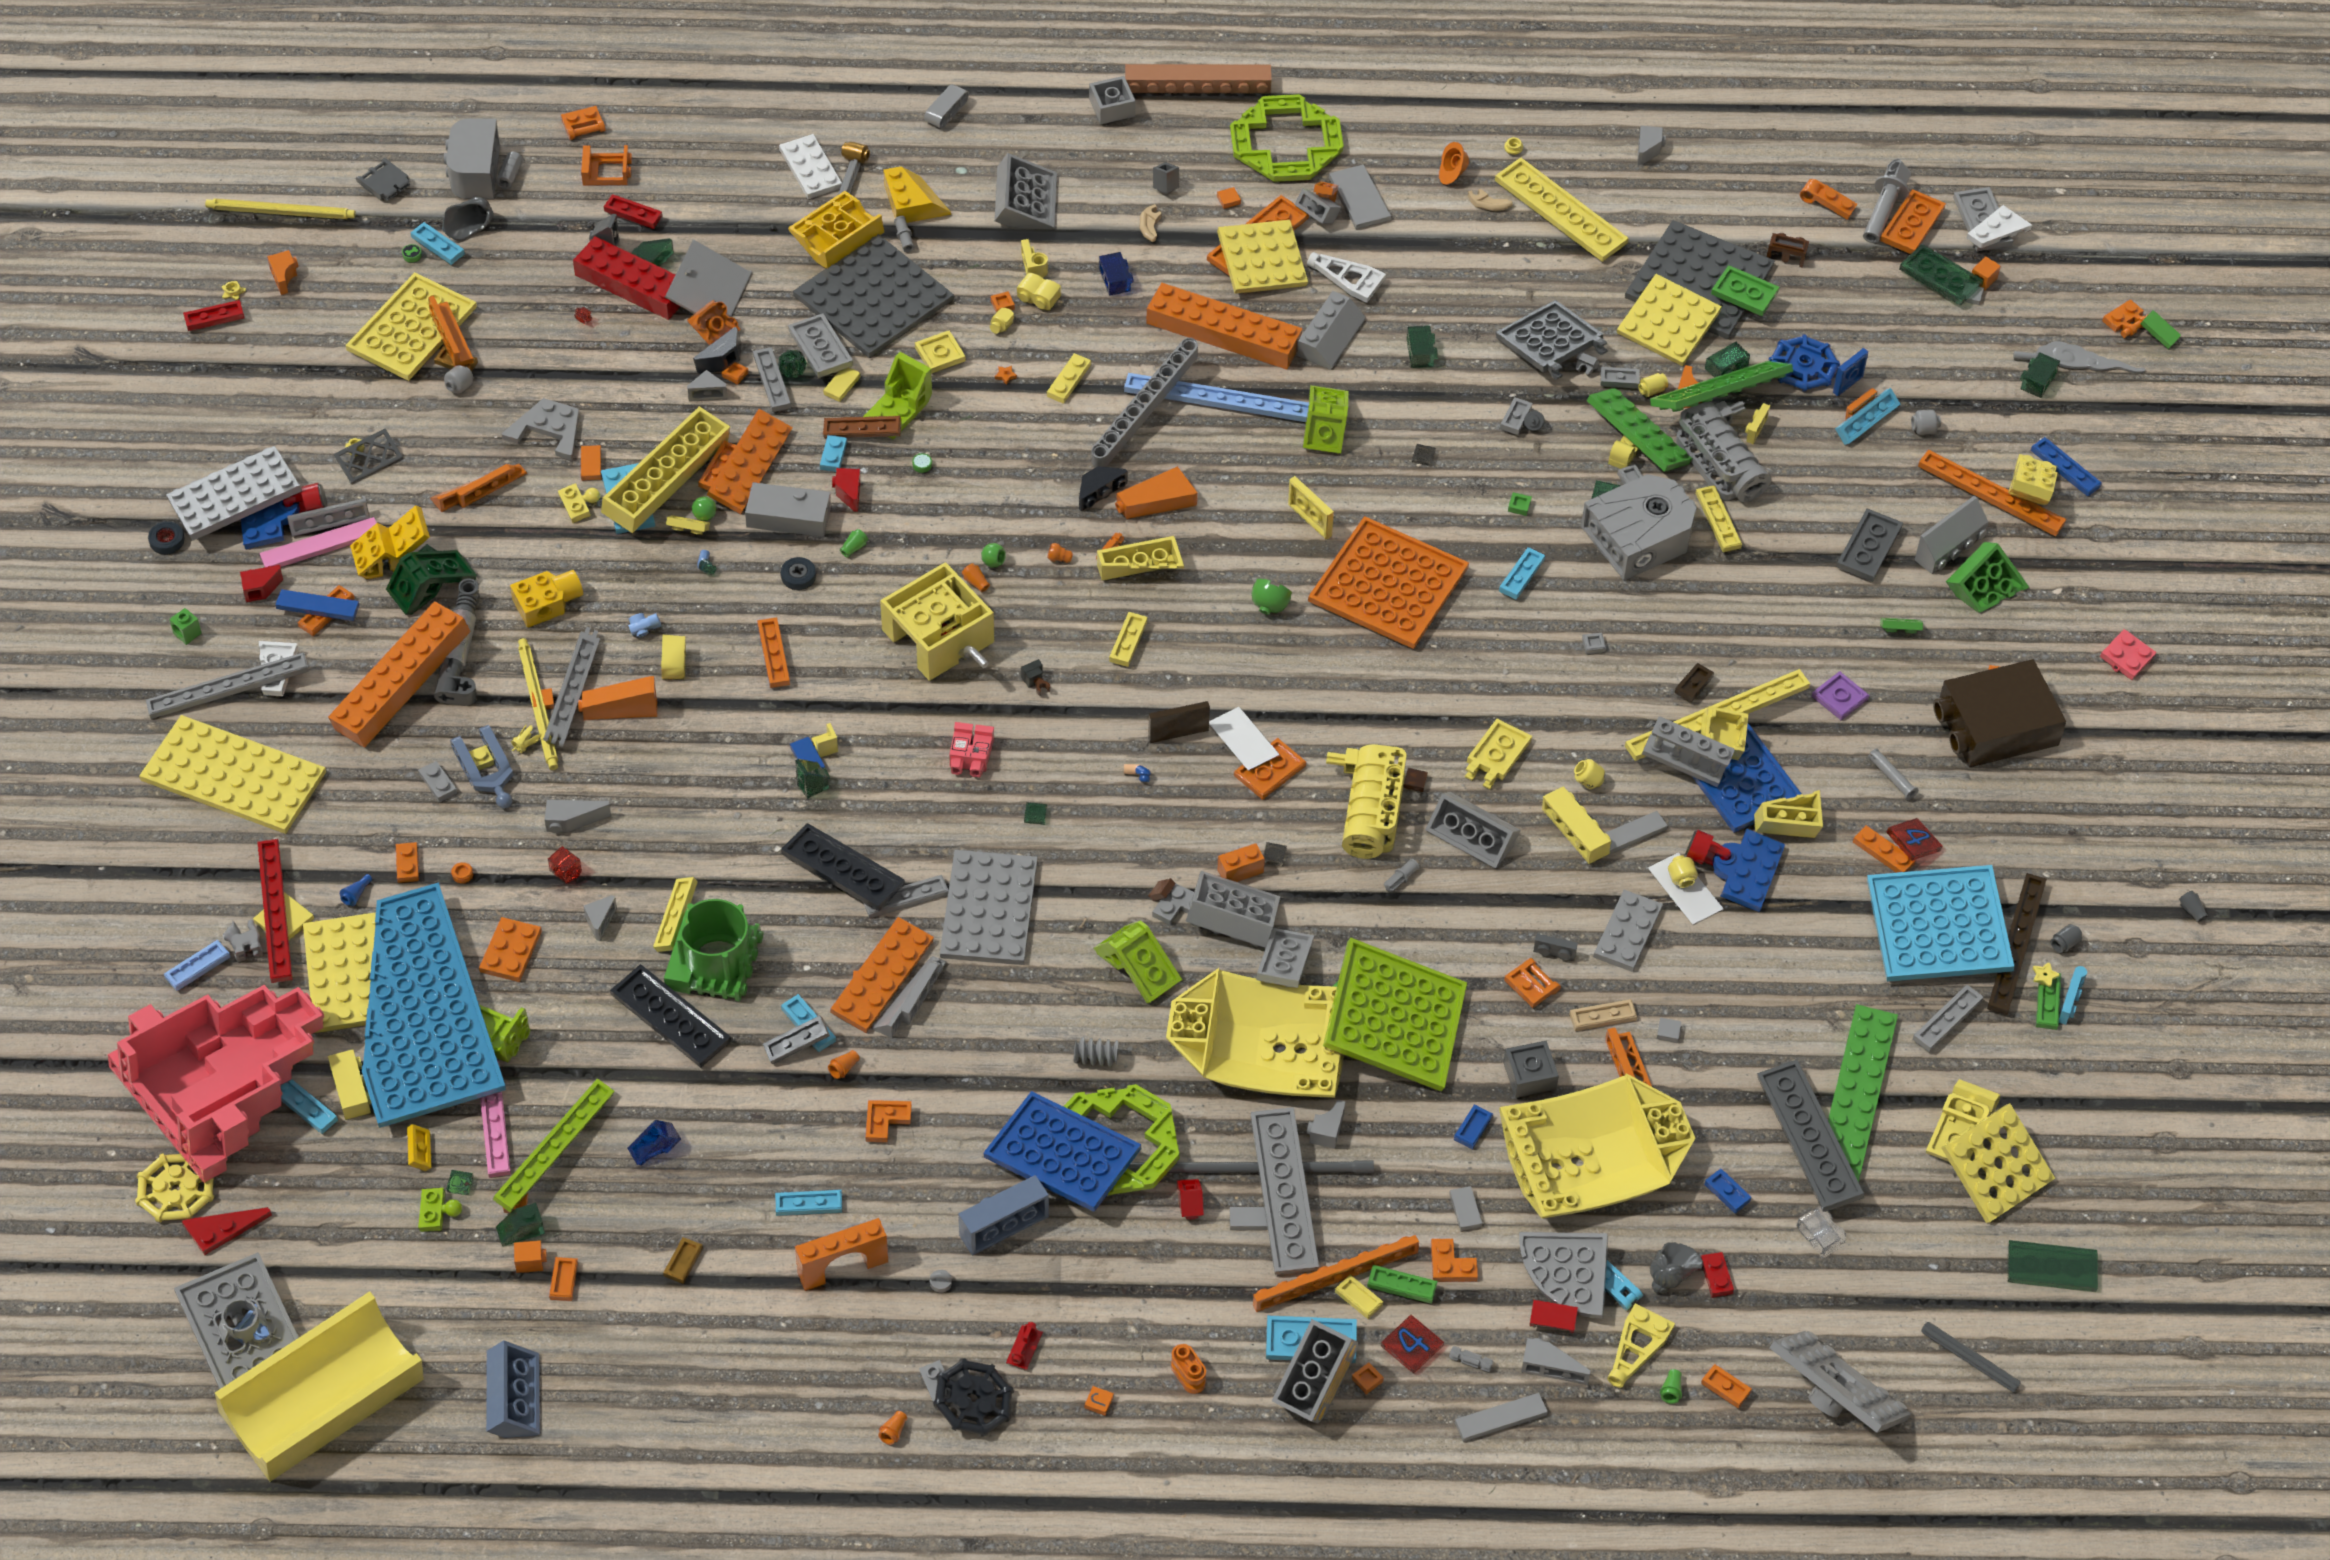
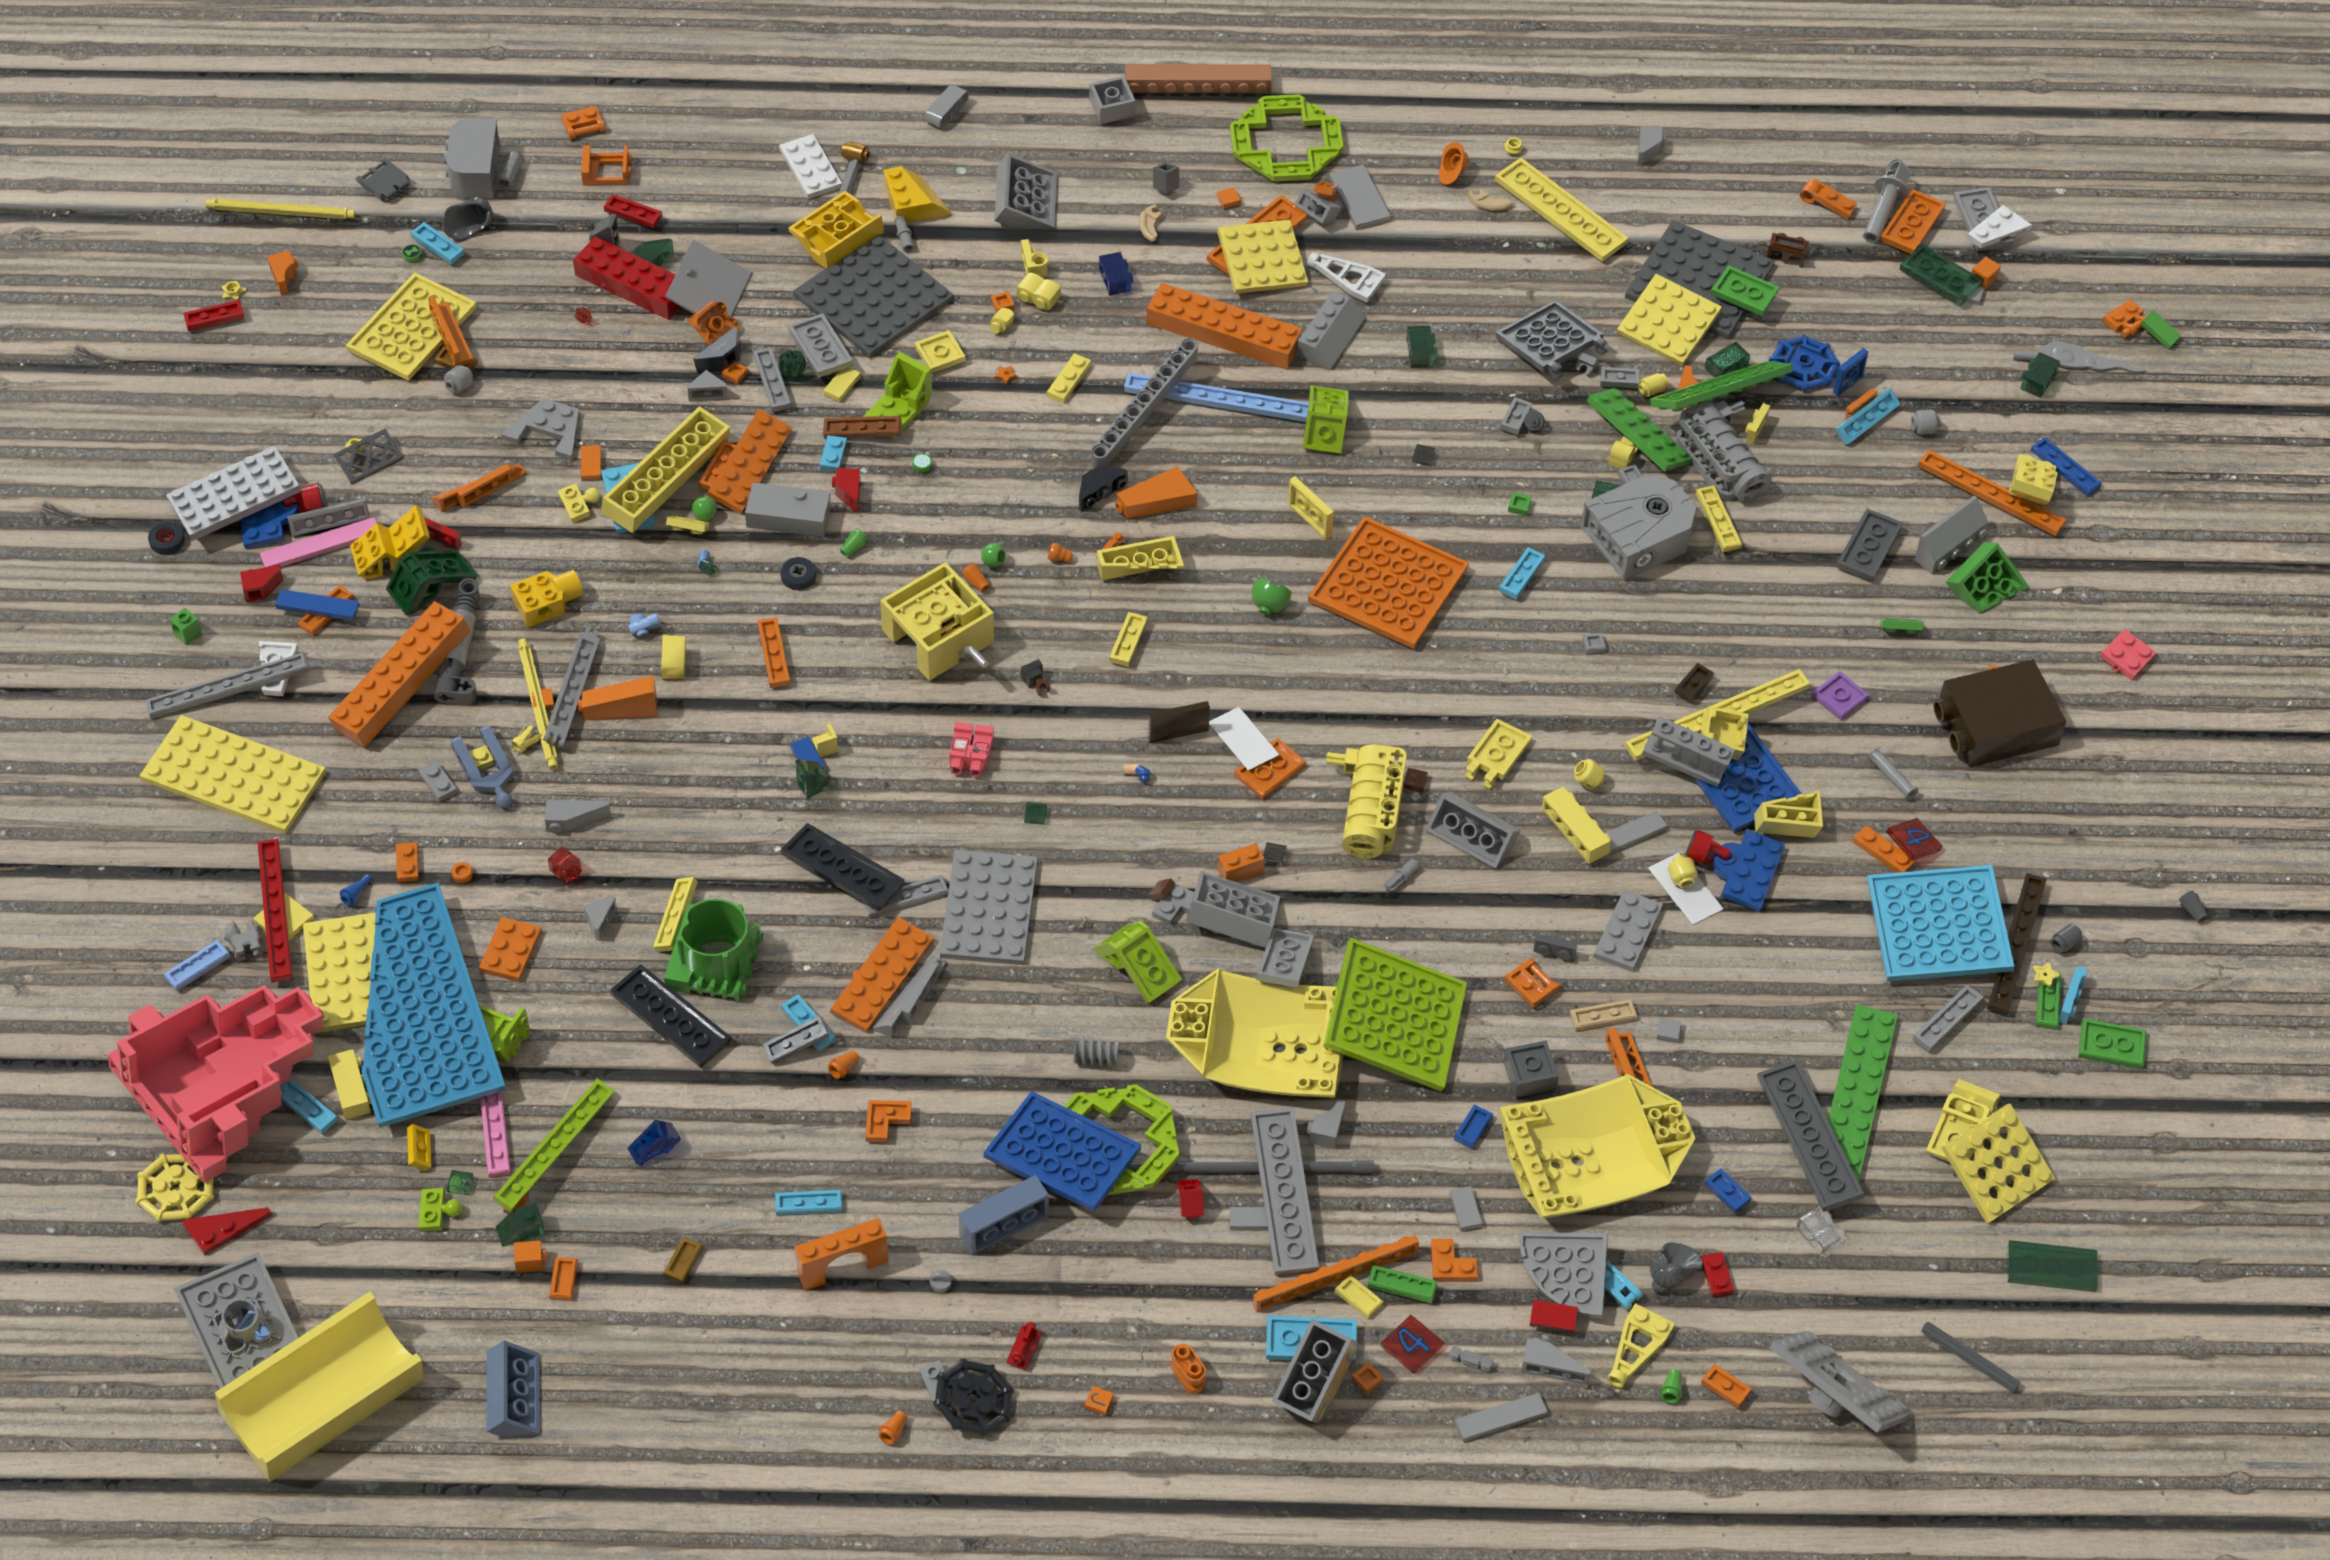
(443, 534): none -> red plate
(2112, 1043): none -> bright green tile

